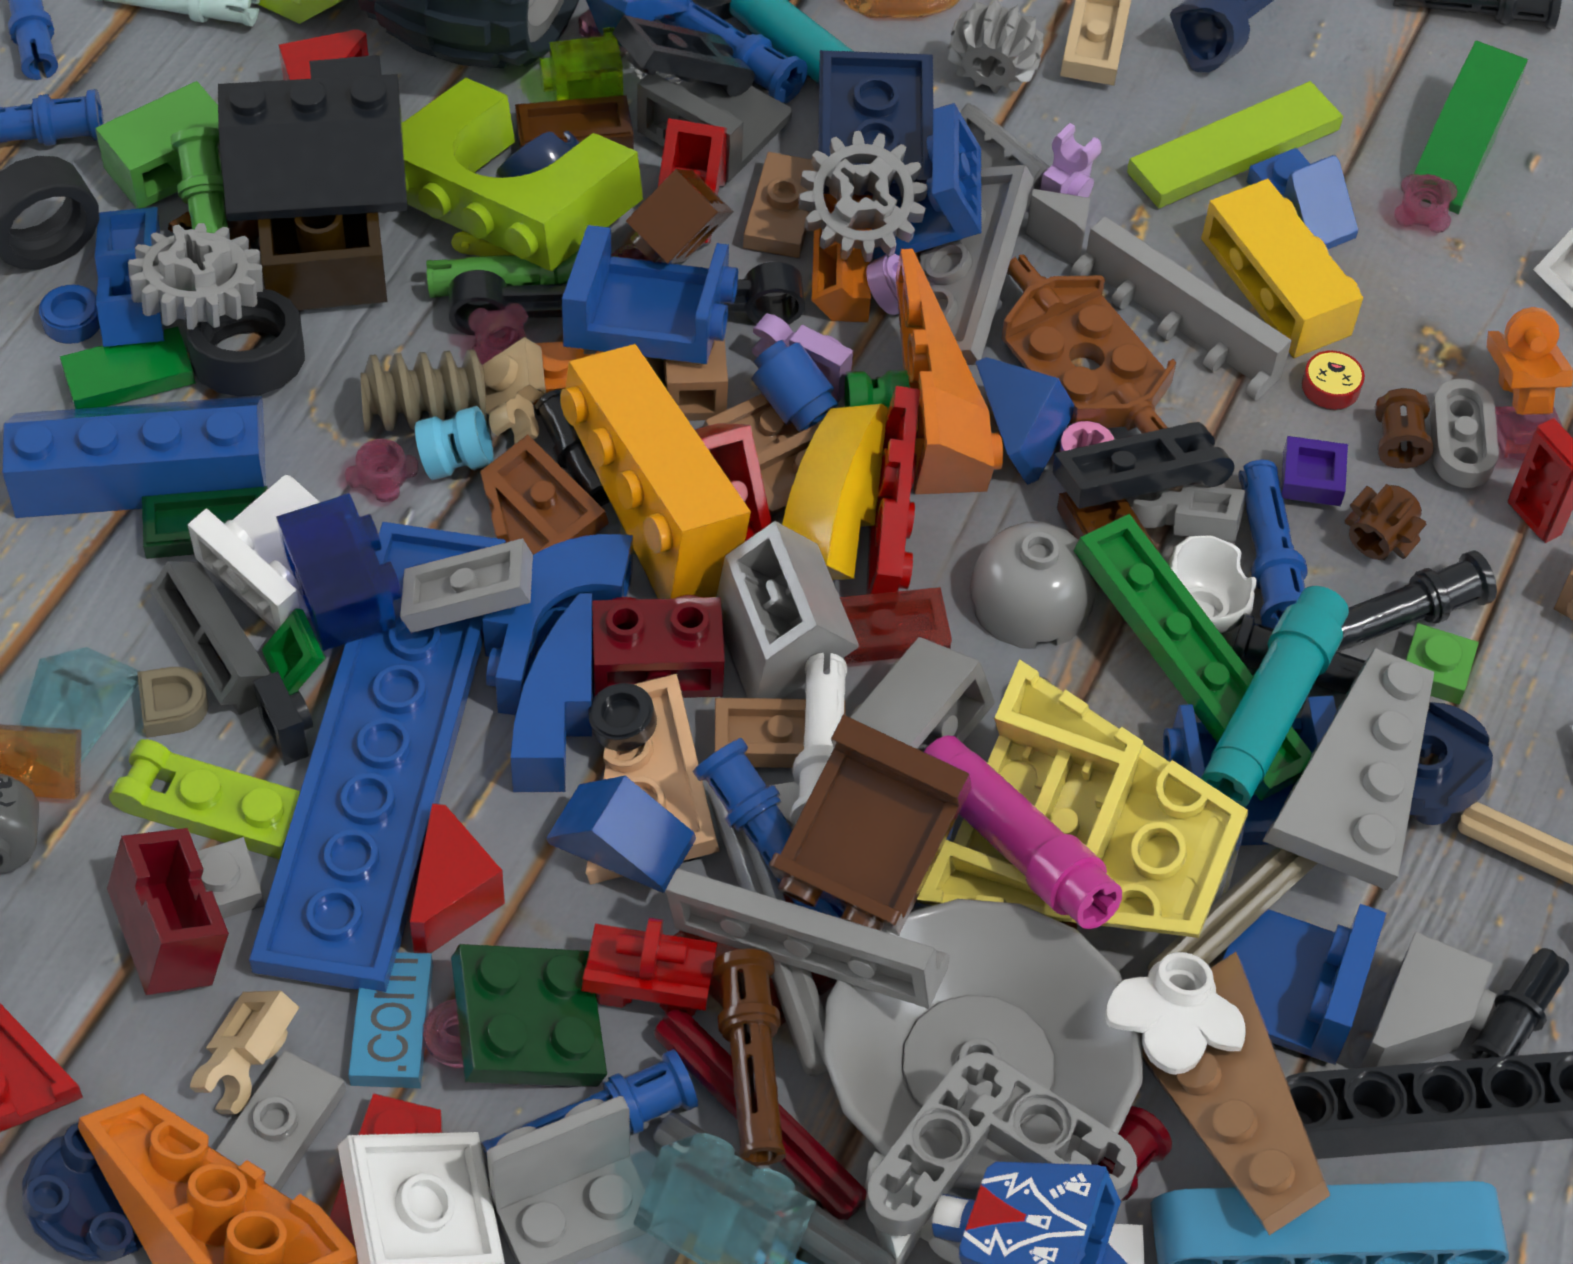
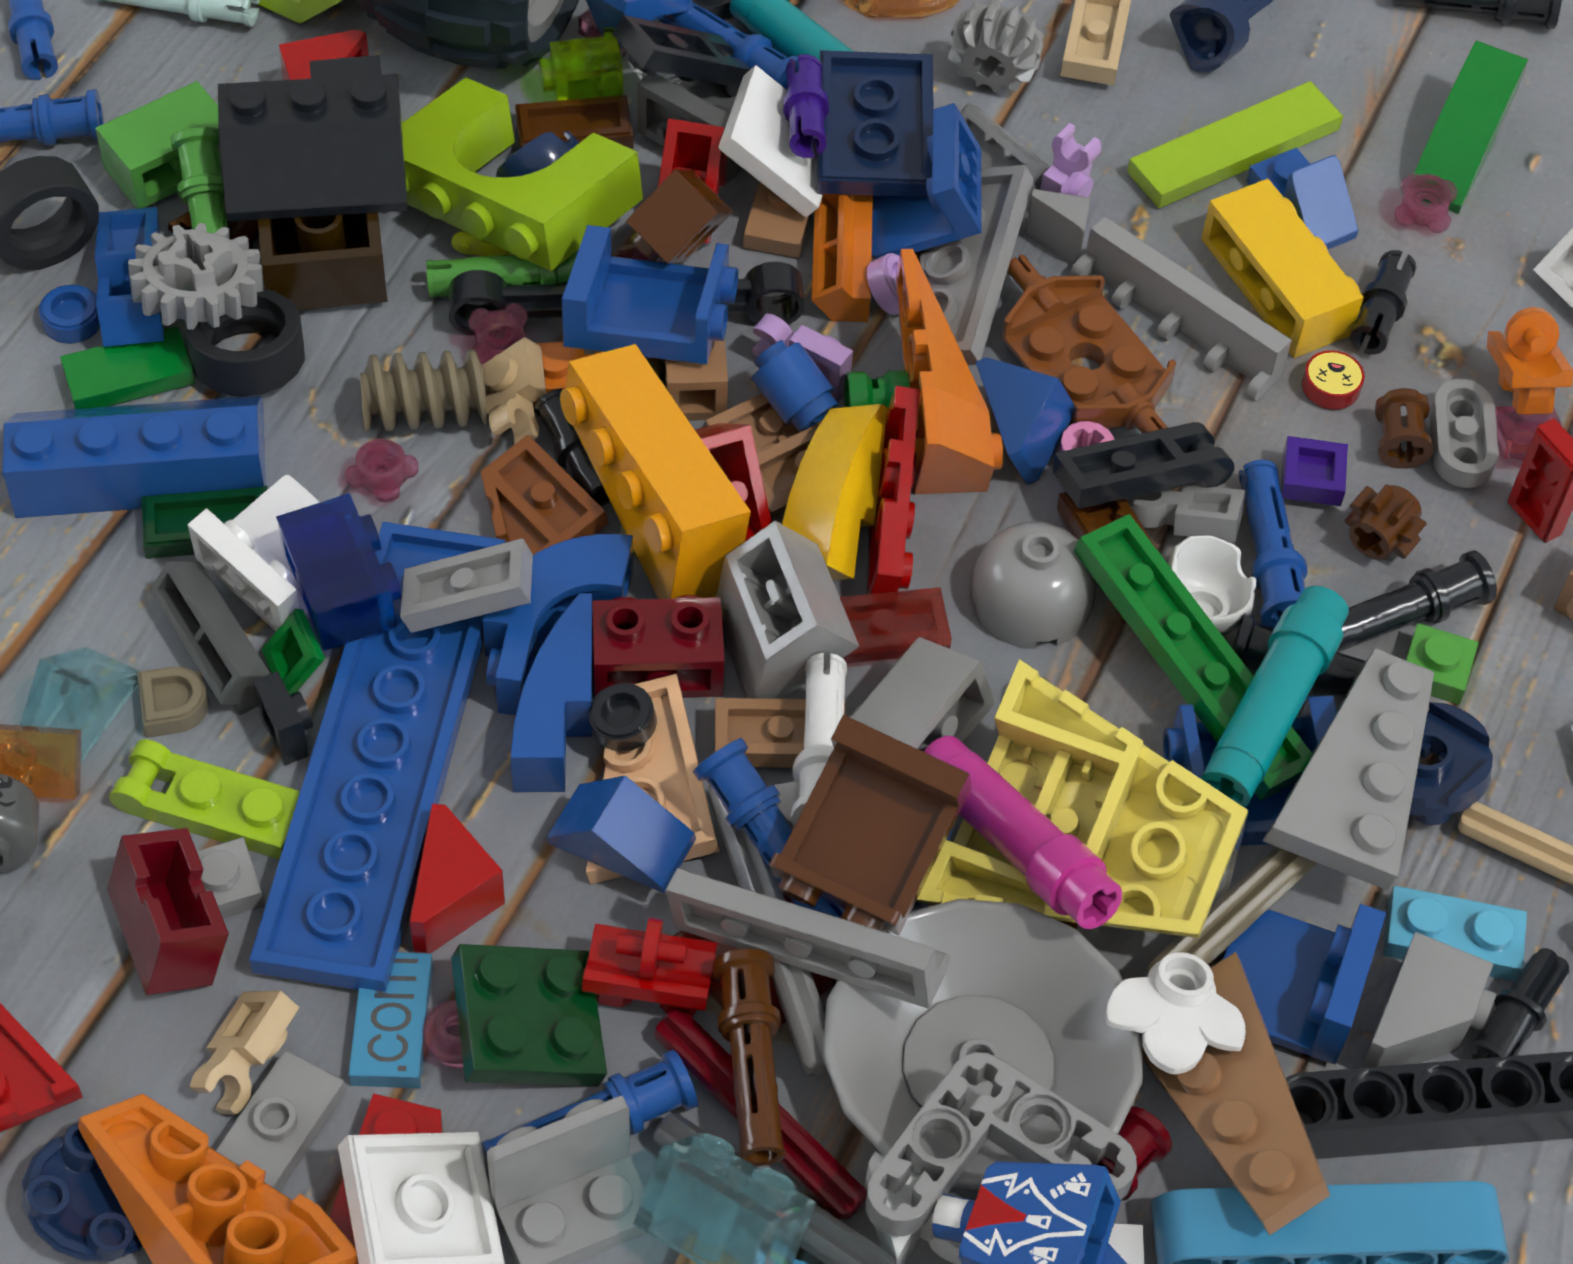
(454, 443): medium azure wheel -> none
(759, 143): none -> white tile
(805, 106): none -> dark purple pin
(876, 177): light grey gear -> none
(1383, 302): none -> black pin
(1468, 925): none -> medium azure plate

